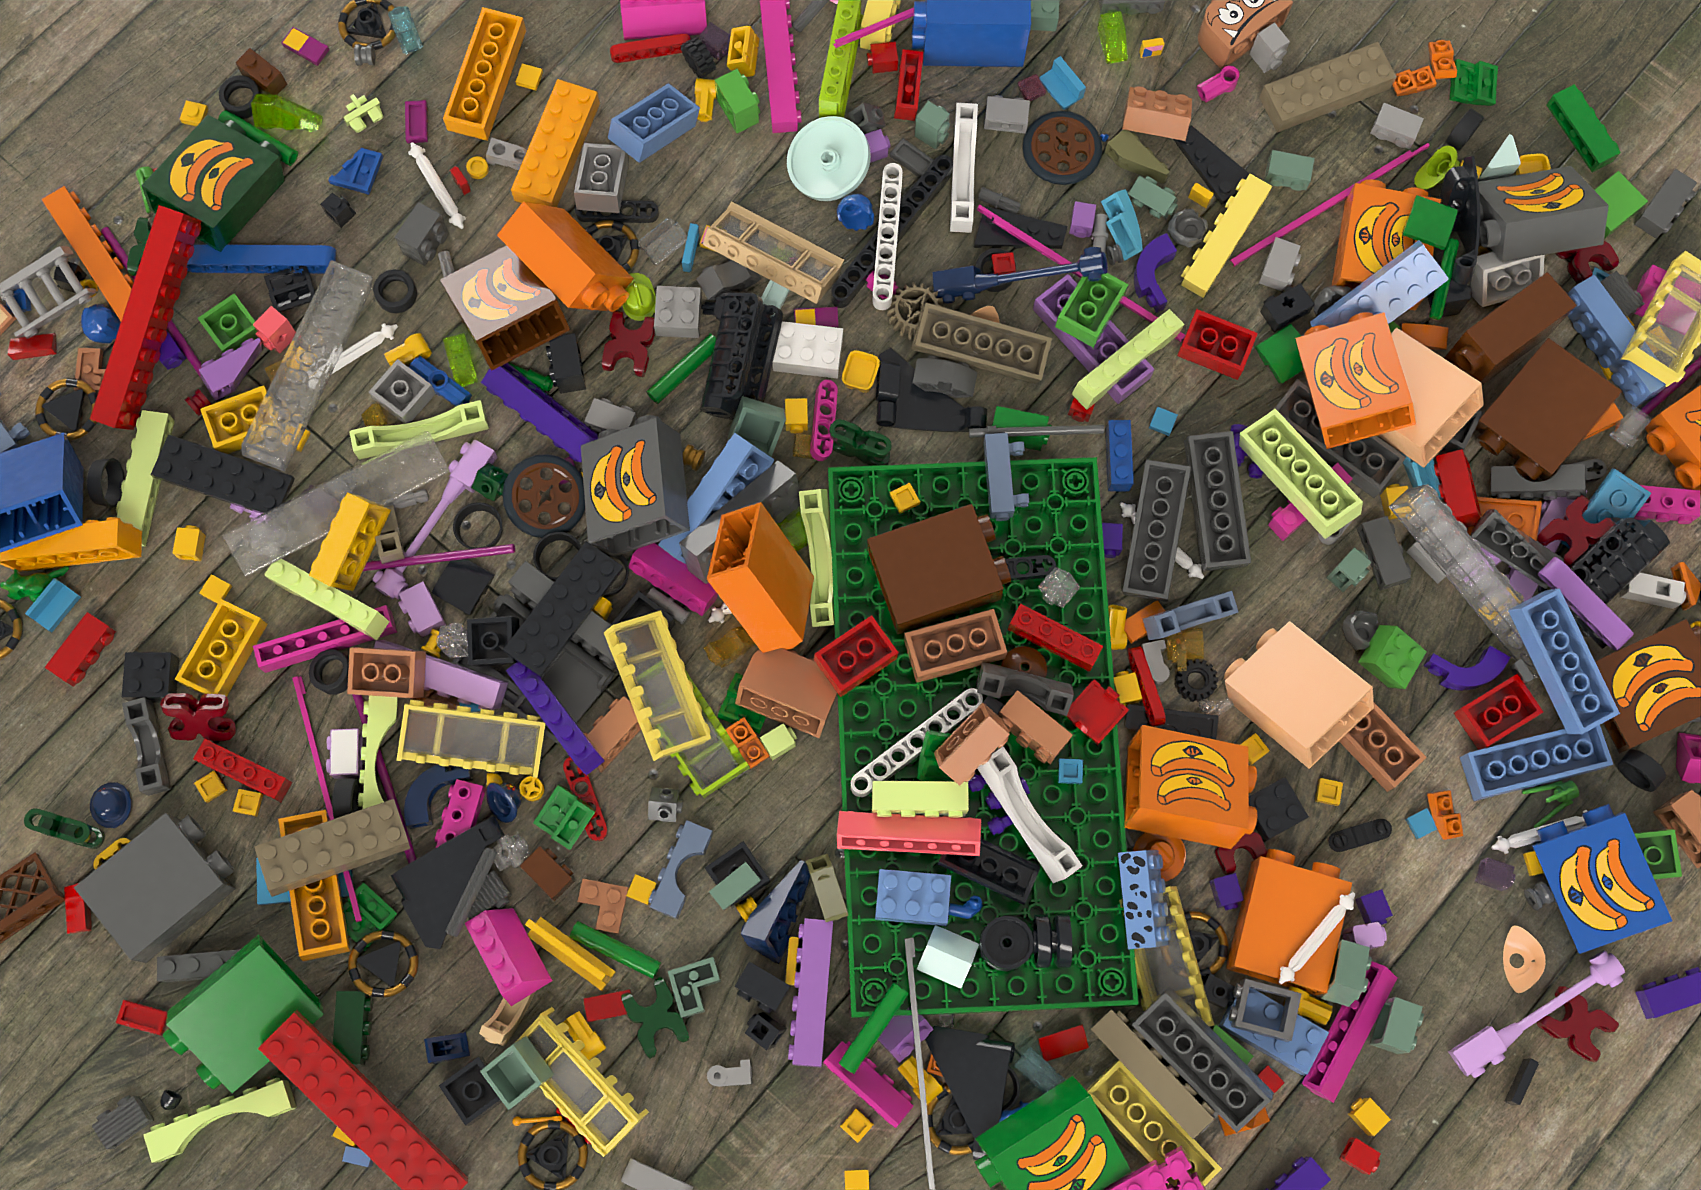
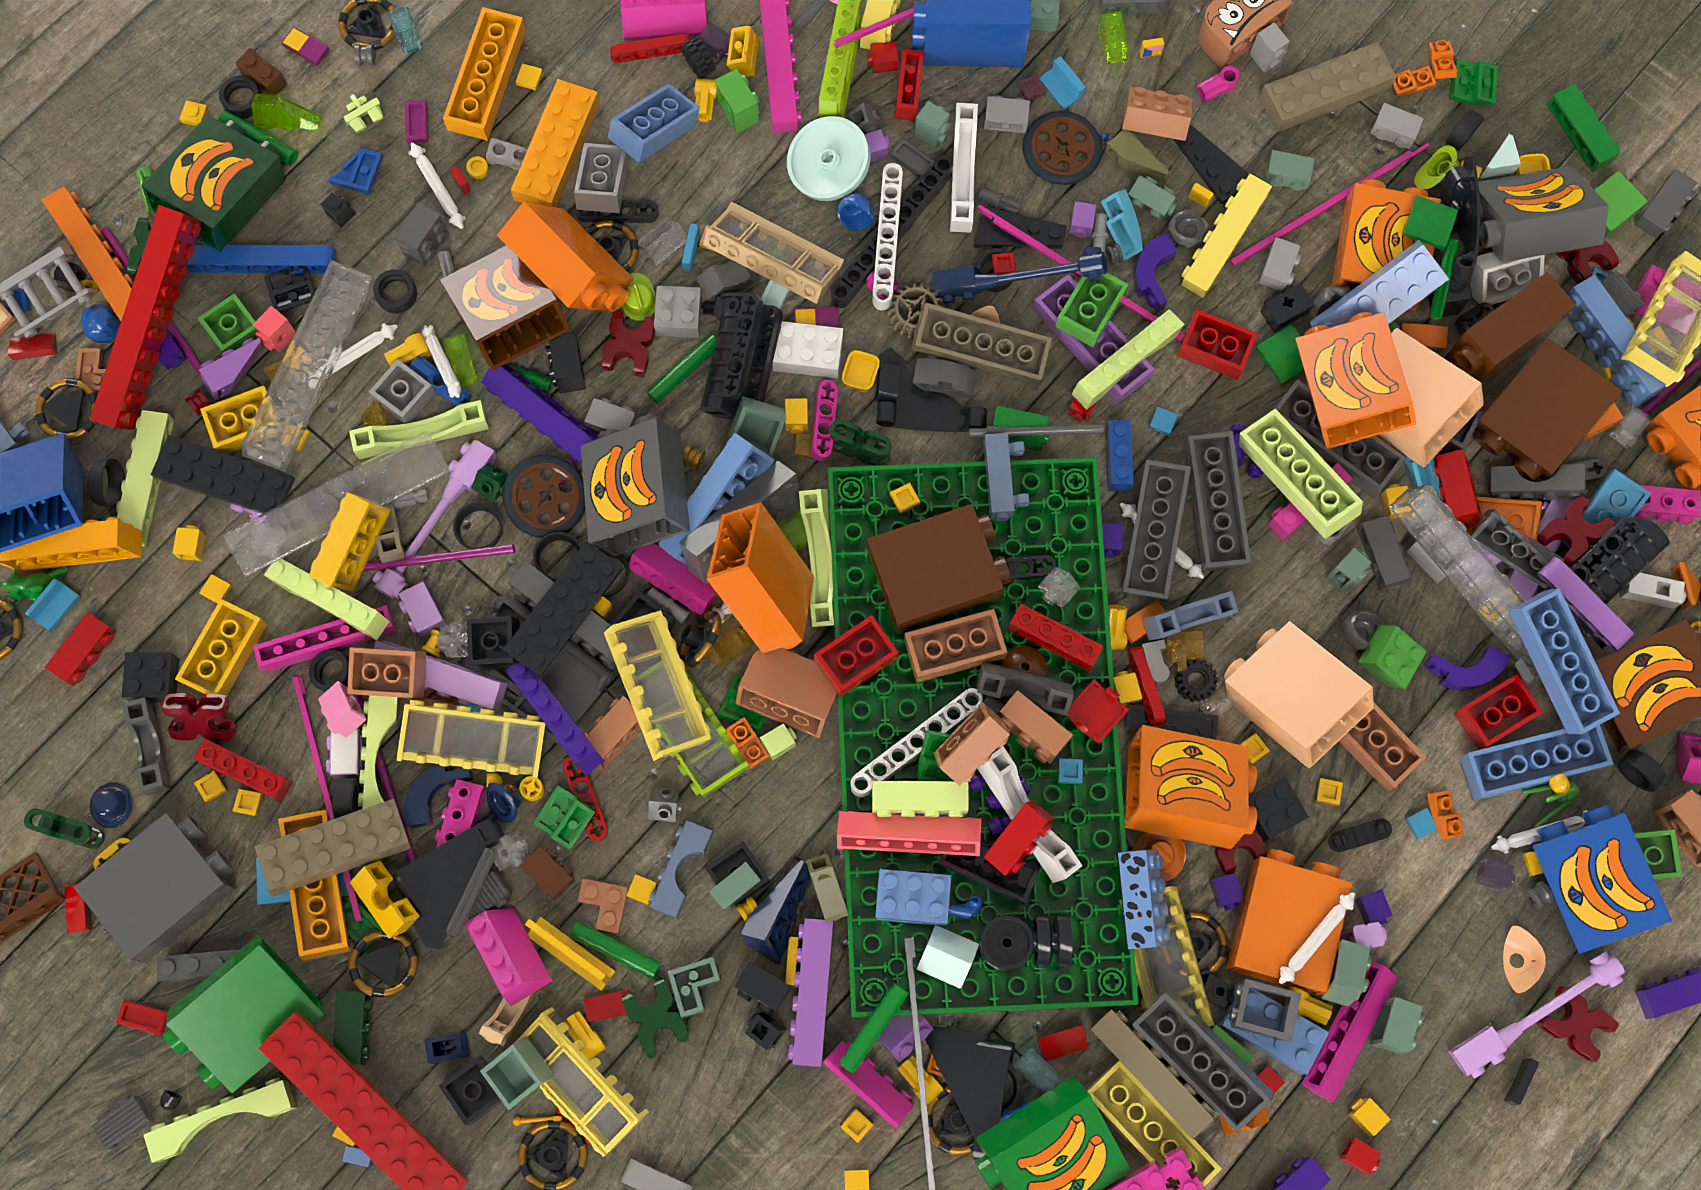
(341, 710): none -> bright pink brick
(371, 887): none -> yellow arch
(441, 361): none -> white wheel
(463, 584): black slope -> none
(700, 639): none -> black piece
(733, 1076): light grey leg -> none
(1019, 838): none -> red brick
(1472, 316): none -> black beam
(1560, 784): none -> yellow hinge

